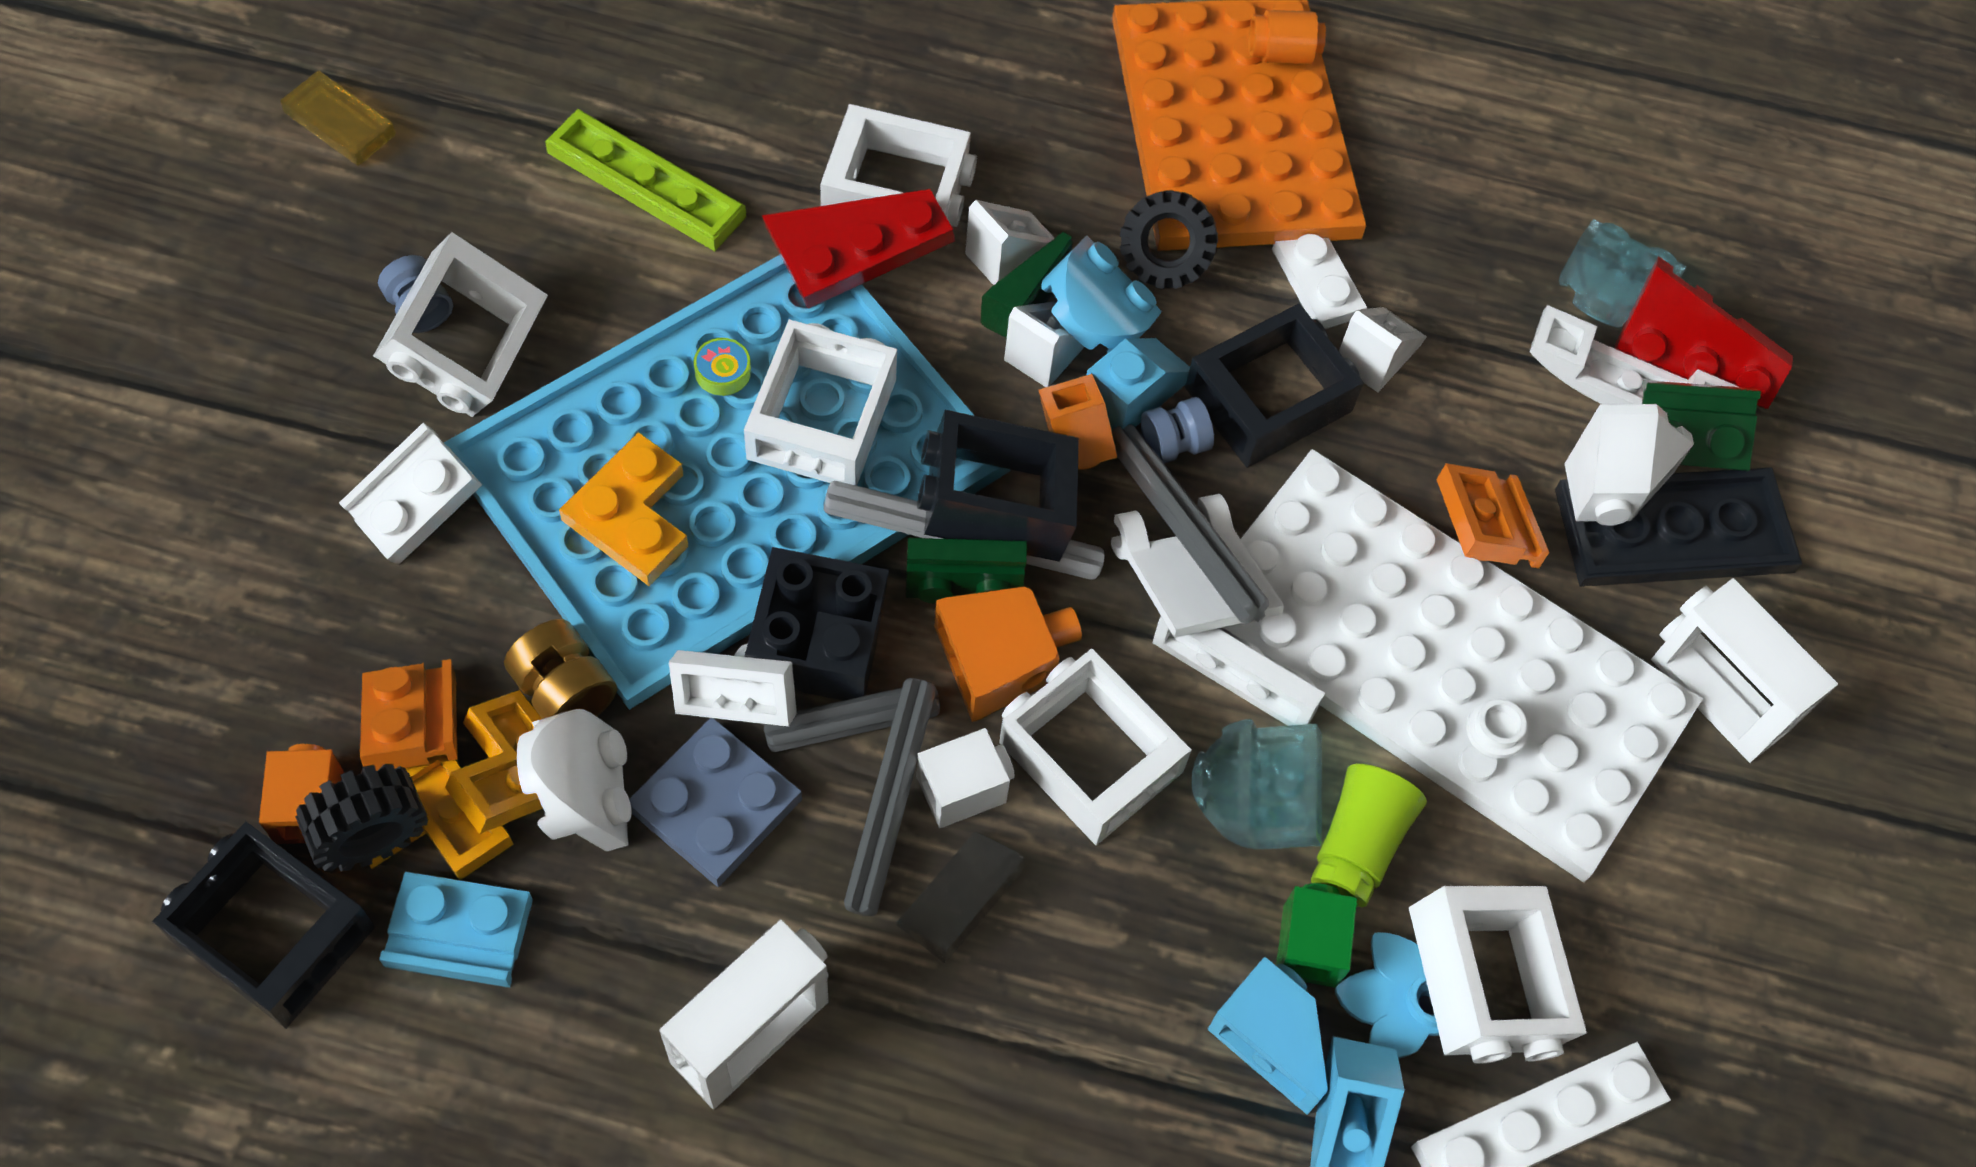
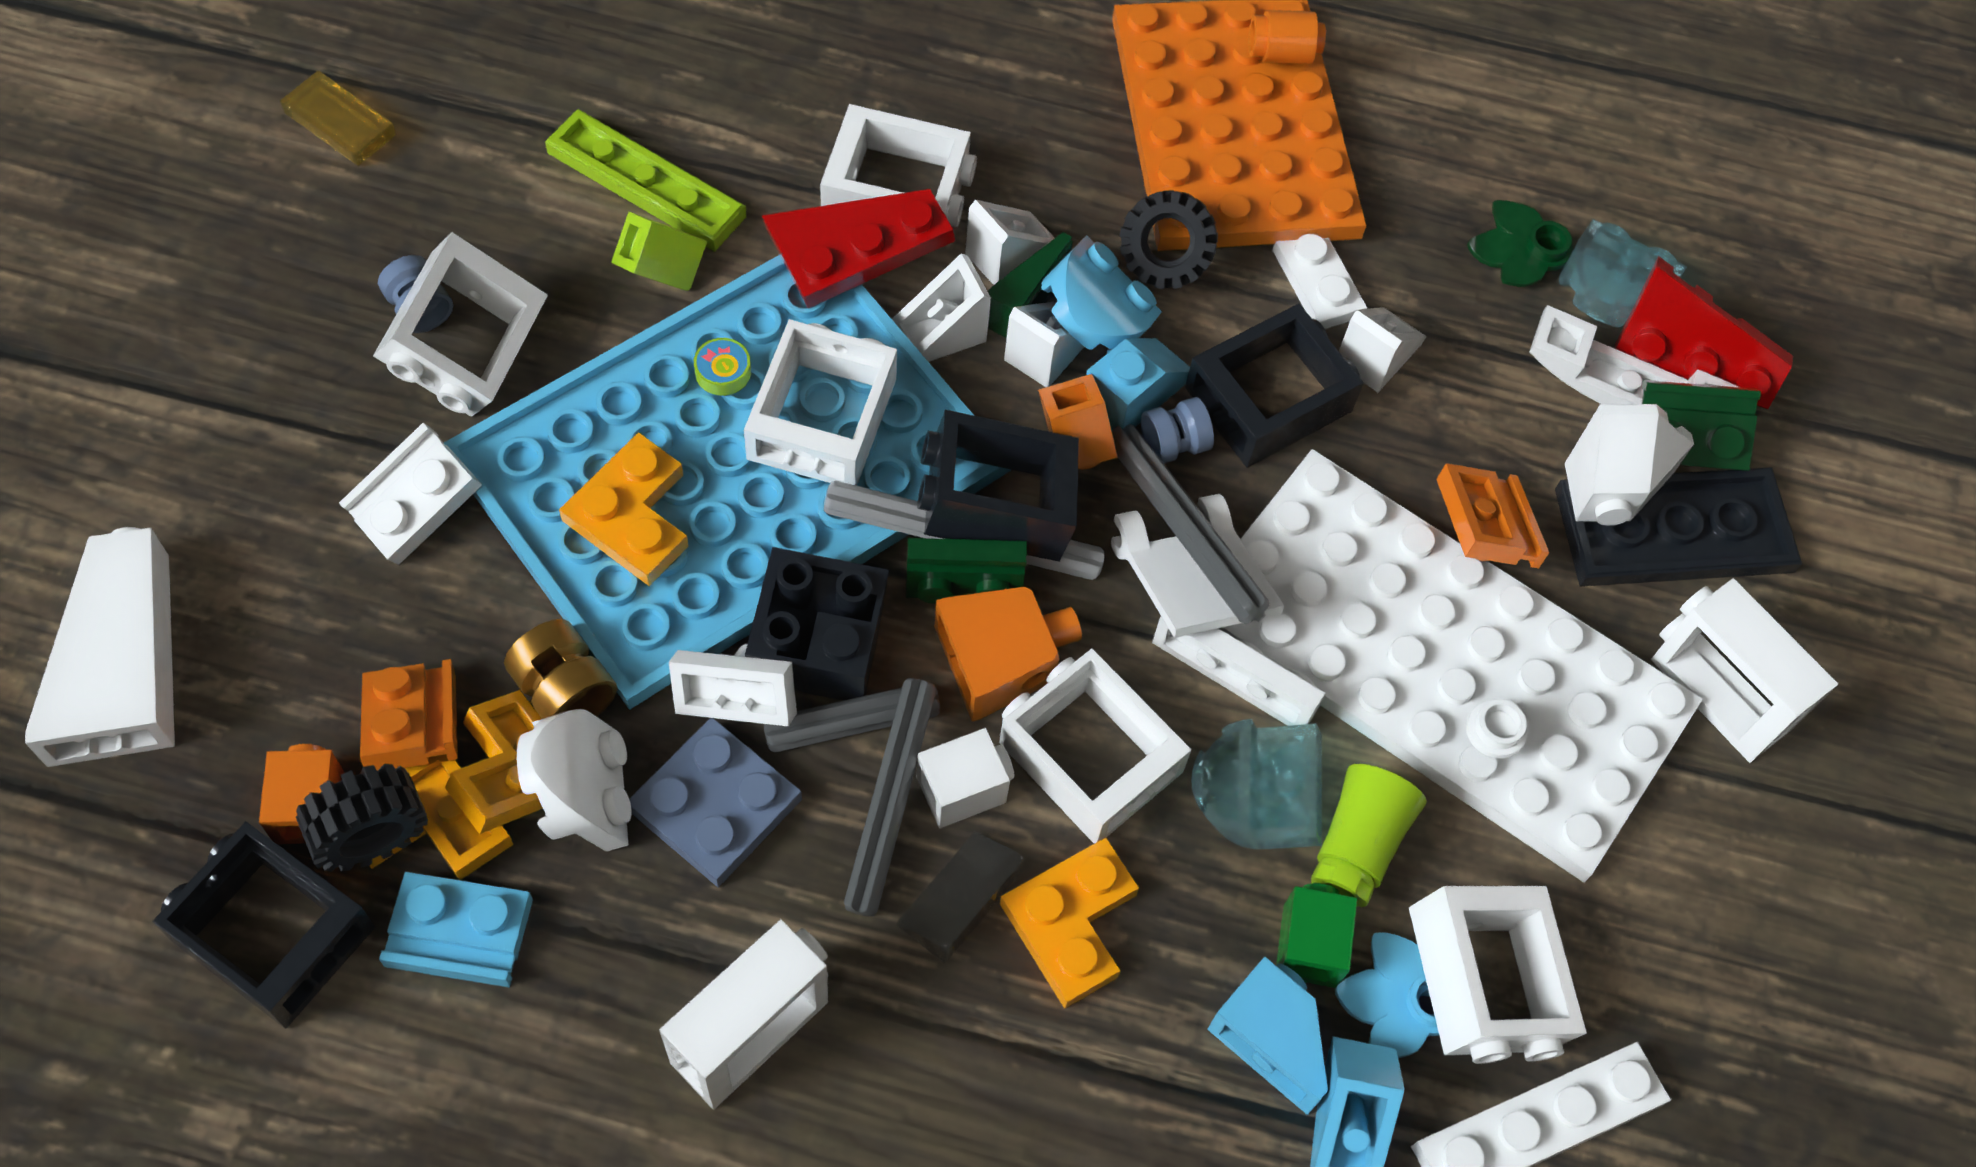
(111, 658): none -> white slope
(658, 251): none -> lime panel
(948, 312): none -> white slope
(1055, 919): none -> light orange plate
(1522, 244): none -> dark green plate

